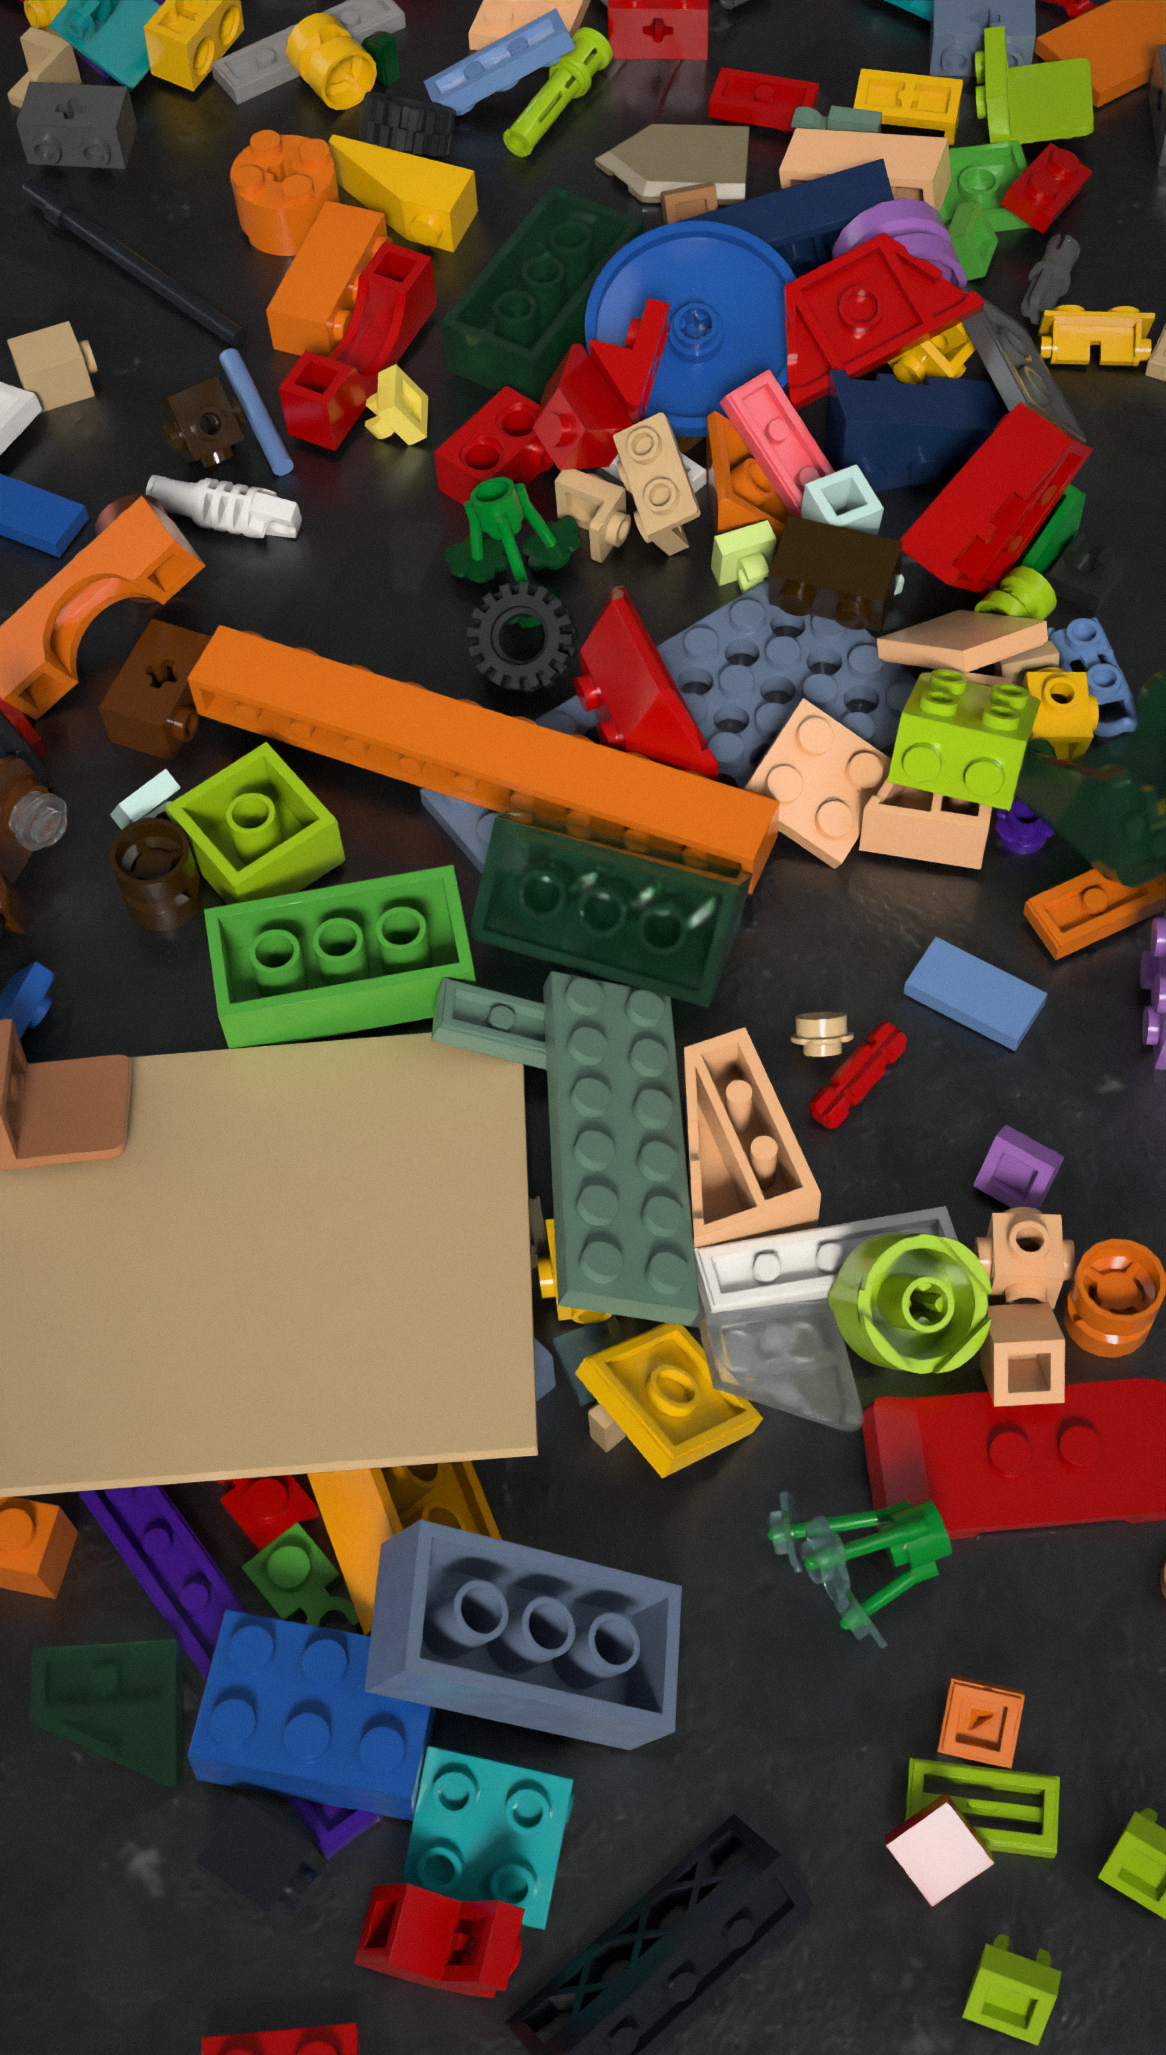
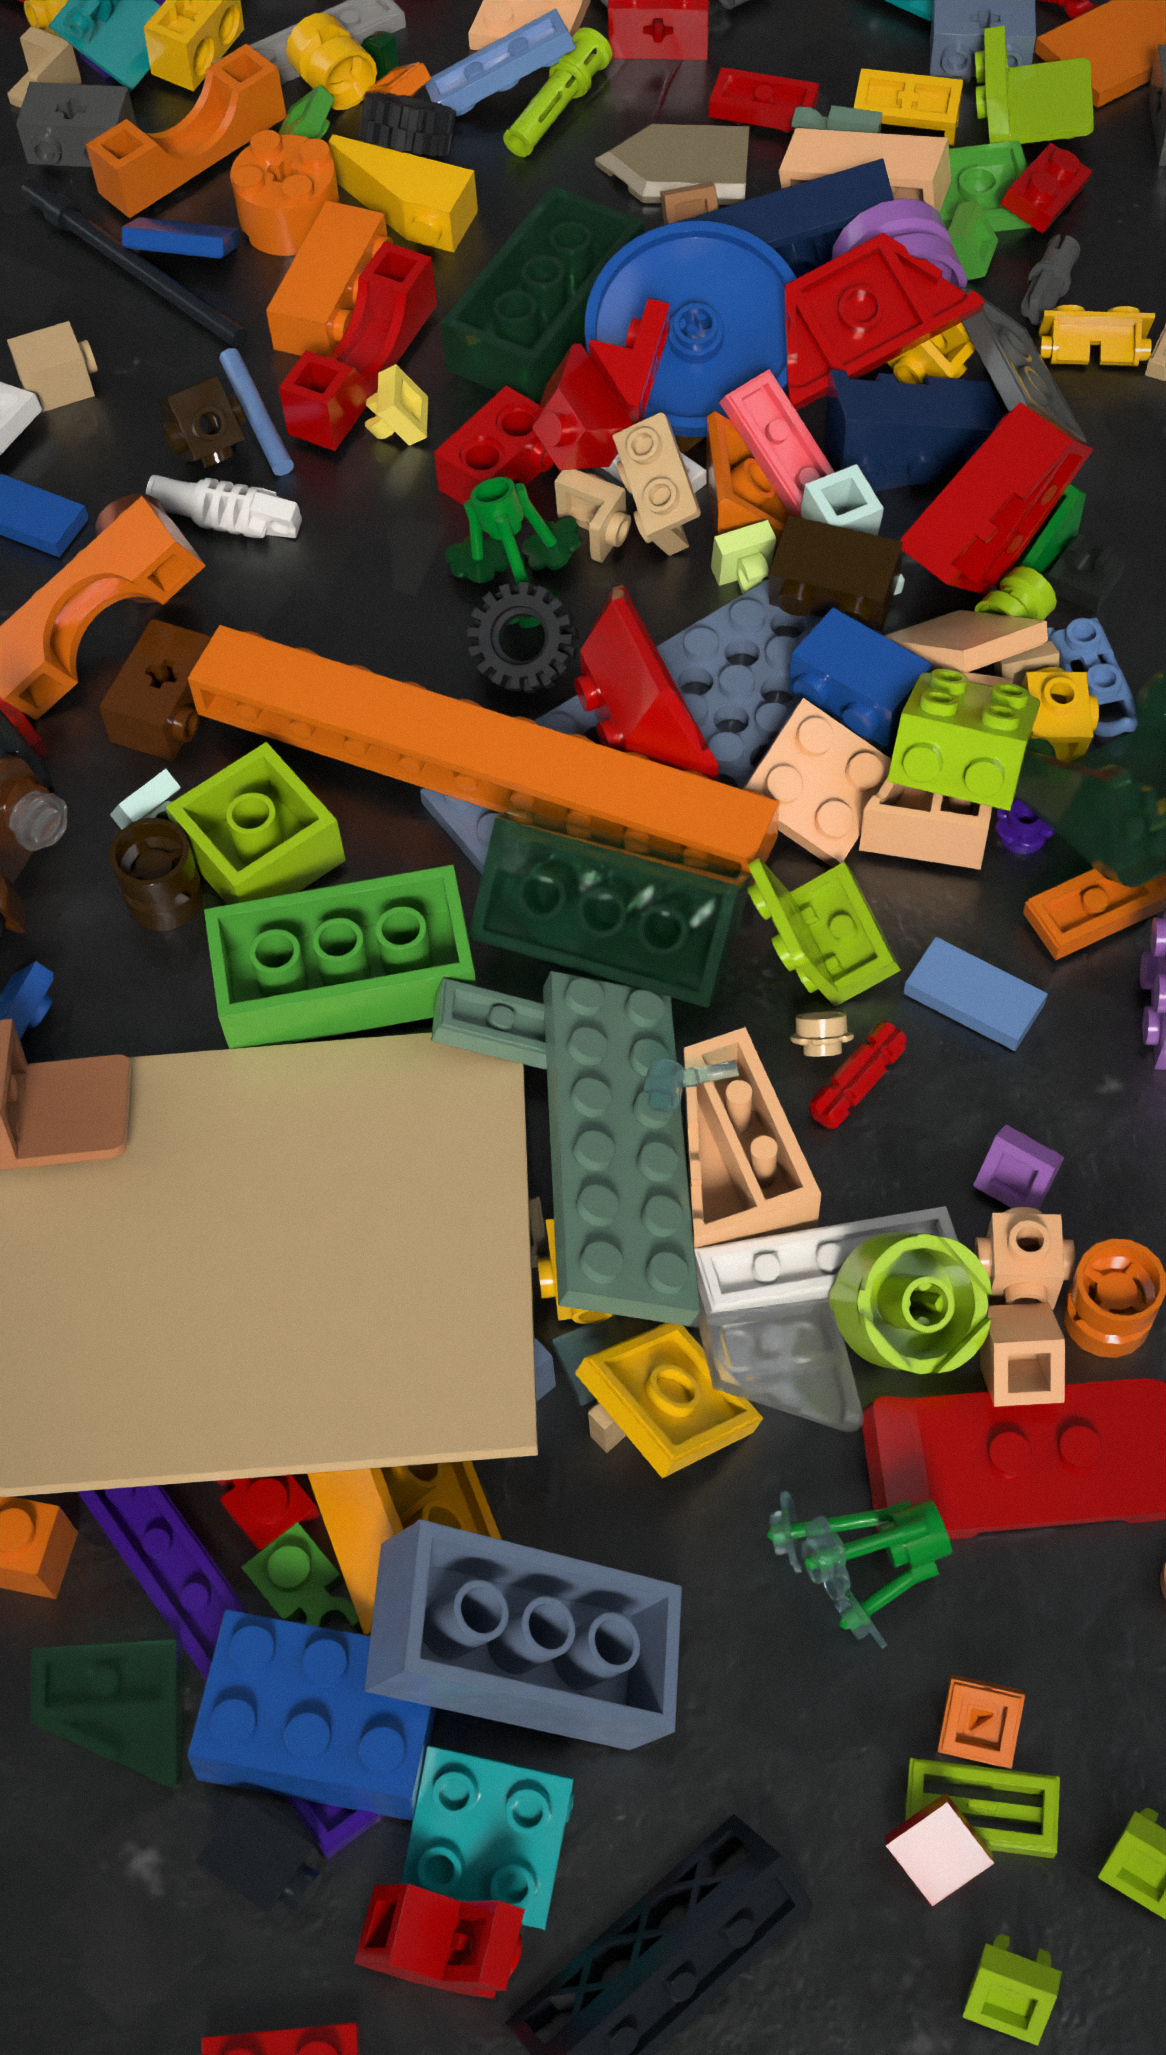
(179, 237): none -> blue tile
(236, 101): none -> orange arch
(309, 115): none -> bright green plate
(402, 80): none -> orange tile
(668, 1078): none -> clear light blue hand
(825, 931): none -> lime bracket
(855, 675): none -> blue brick

